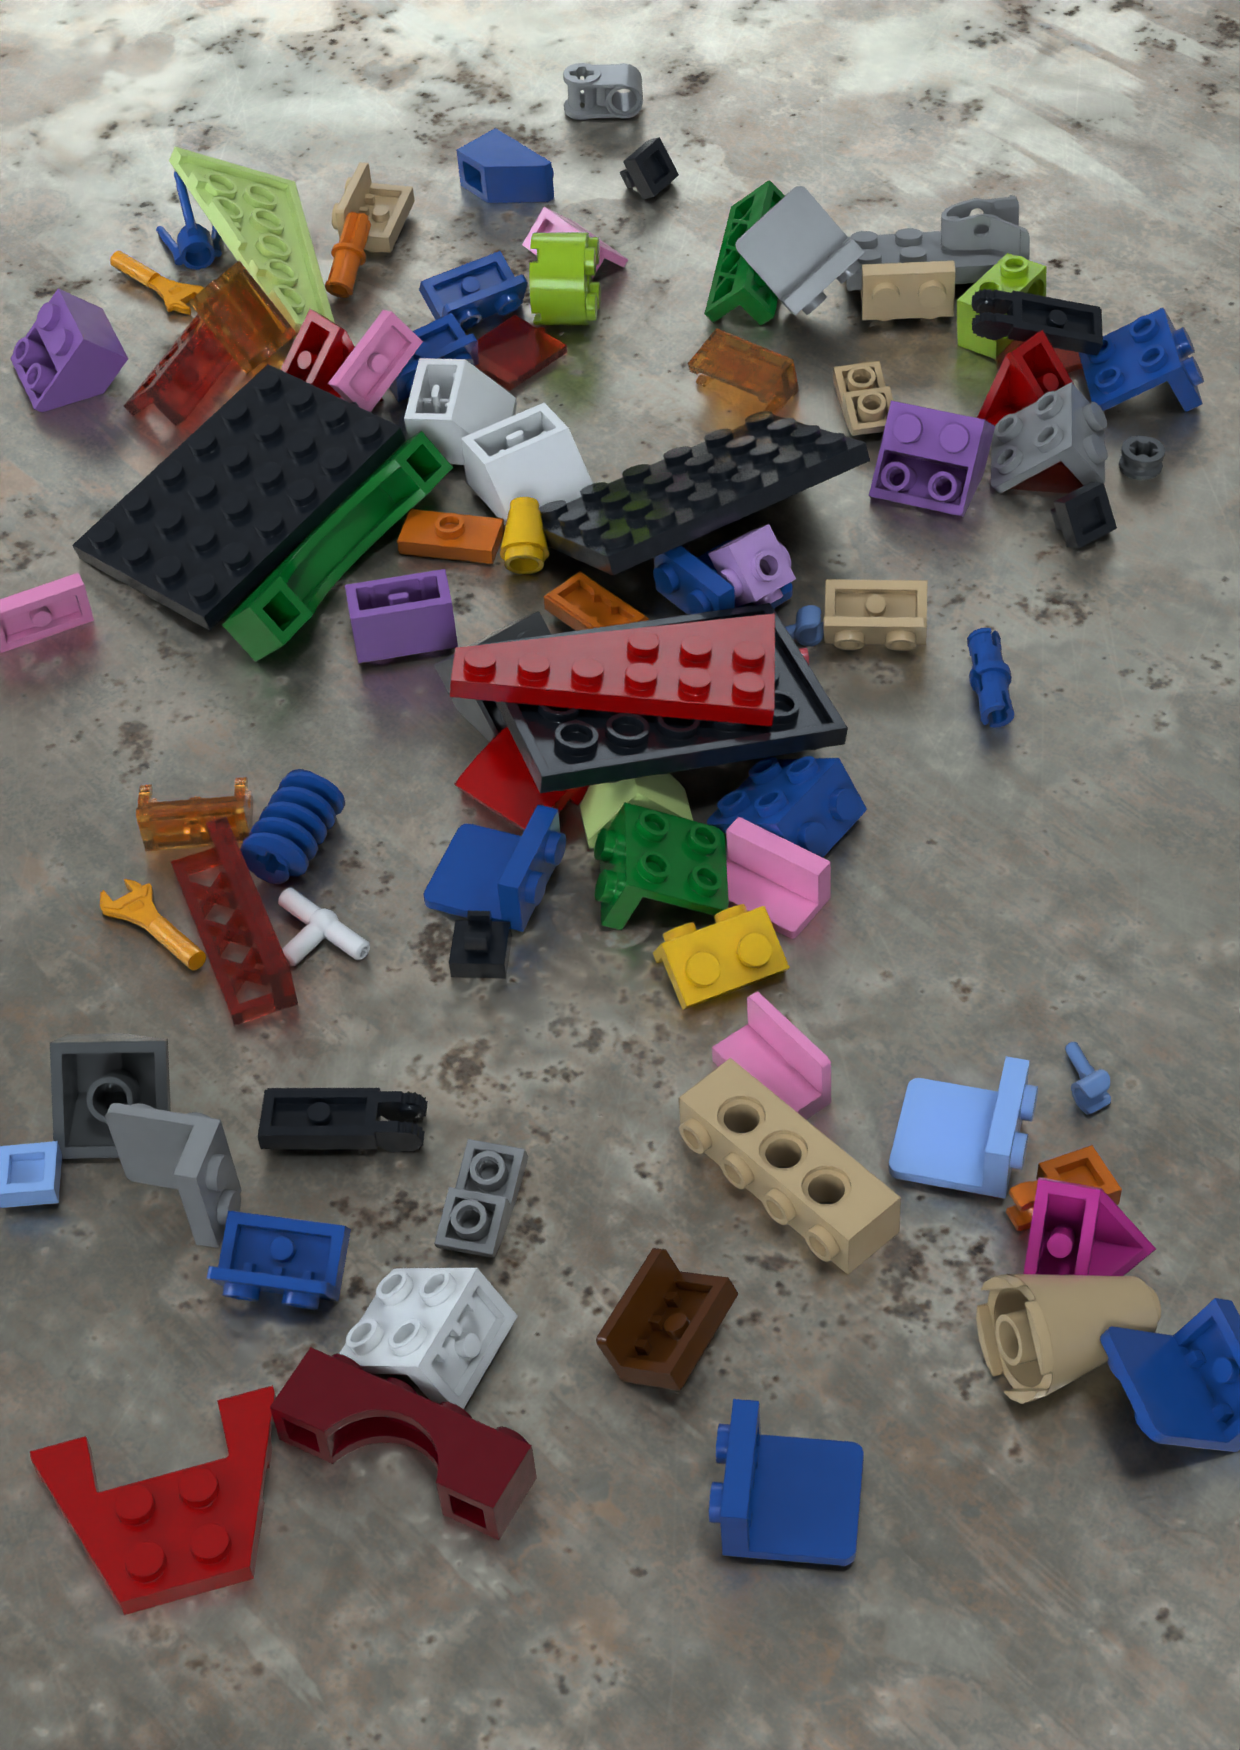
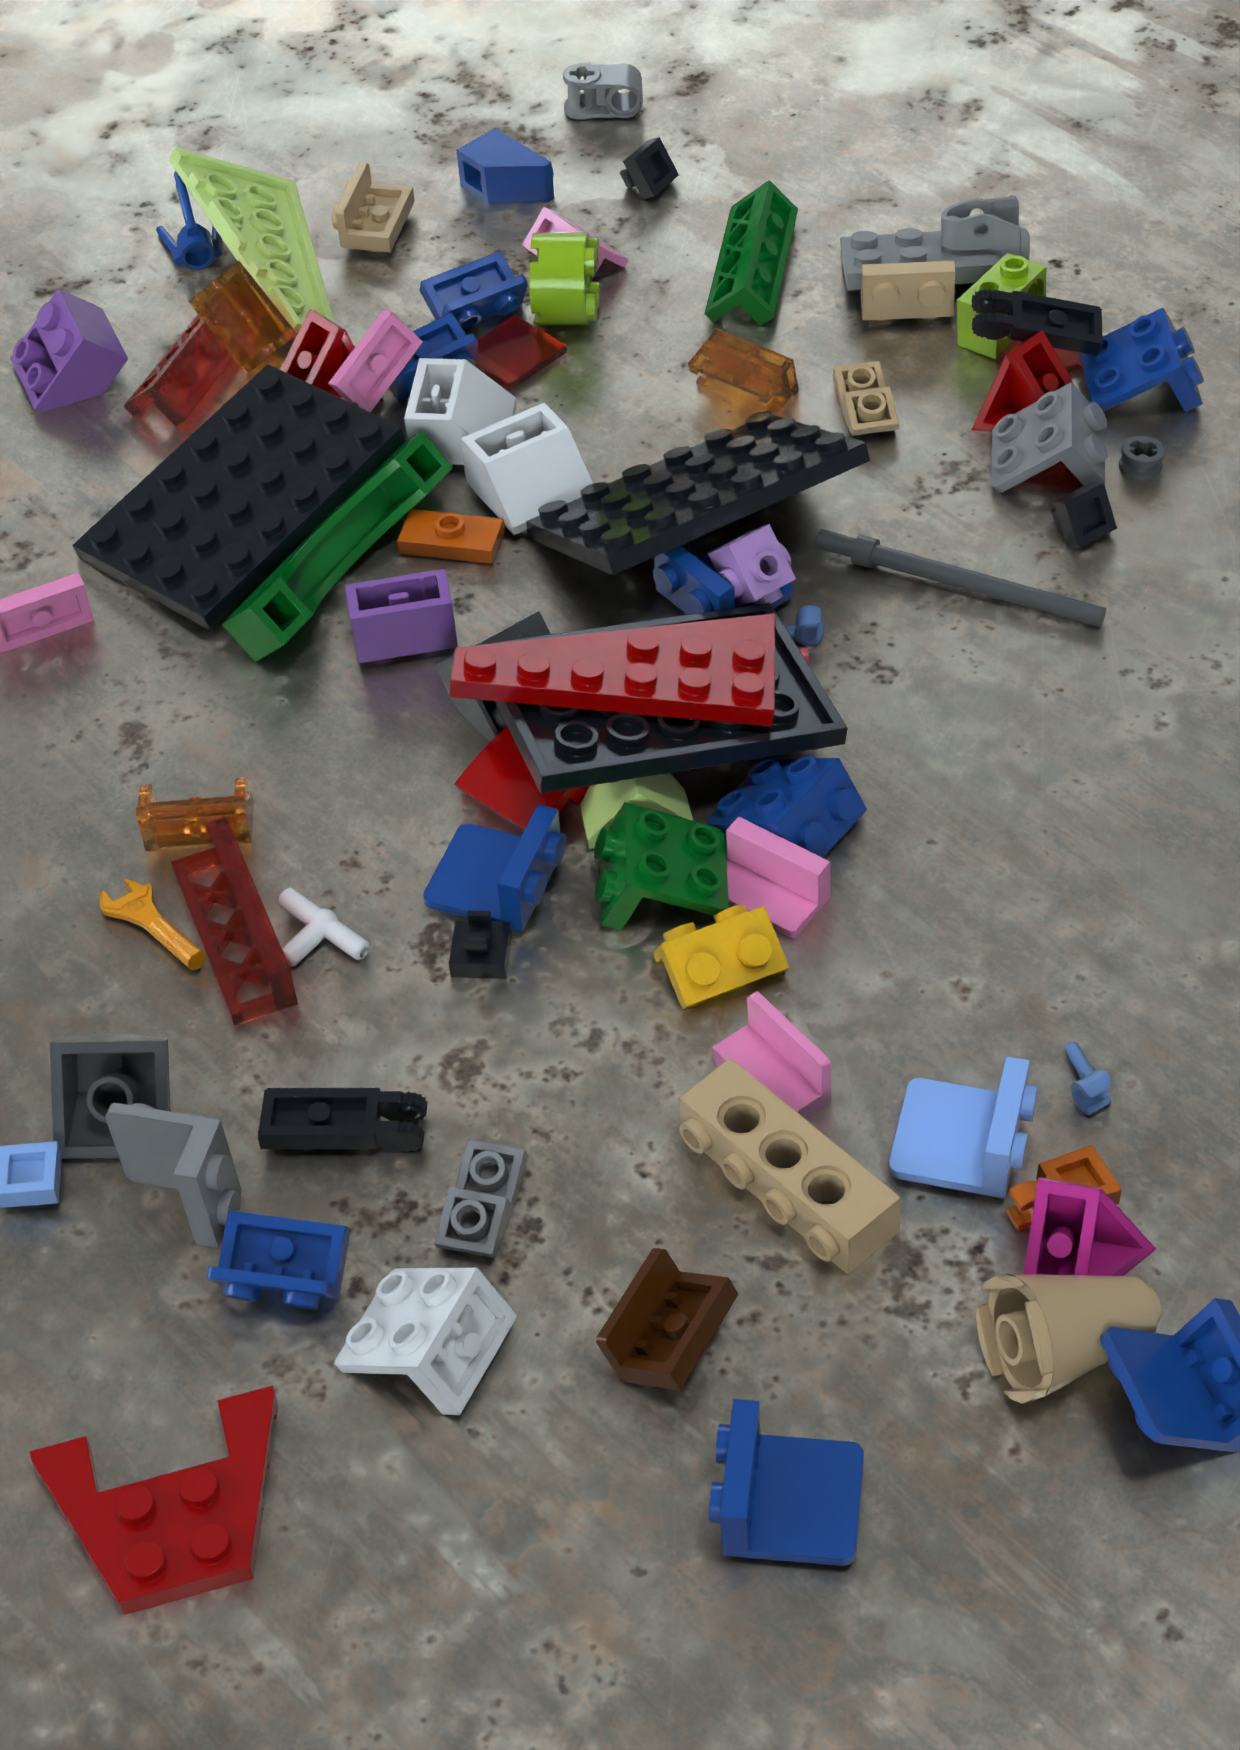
(173, 293): light orange piece -> none
(292, 826): blue piece -> none
(339, 1407): dark red arch -> none
(348, 255): orange axle -> none
(524, 540): yellow cone -> none
(588, 605): orange plate -> none
(799, 251): light grey bracket -> none
(868, 551): none -> dark grey bar
(875, 613): tan bracket -> none
(931, 458): medium lavender slope -> none
(990, 677): blue pin -> none

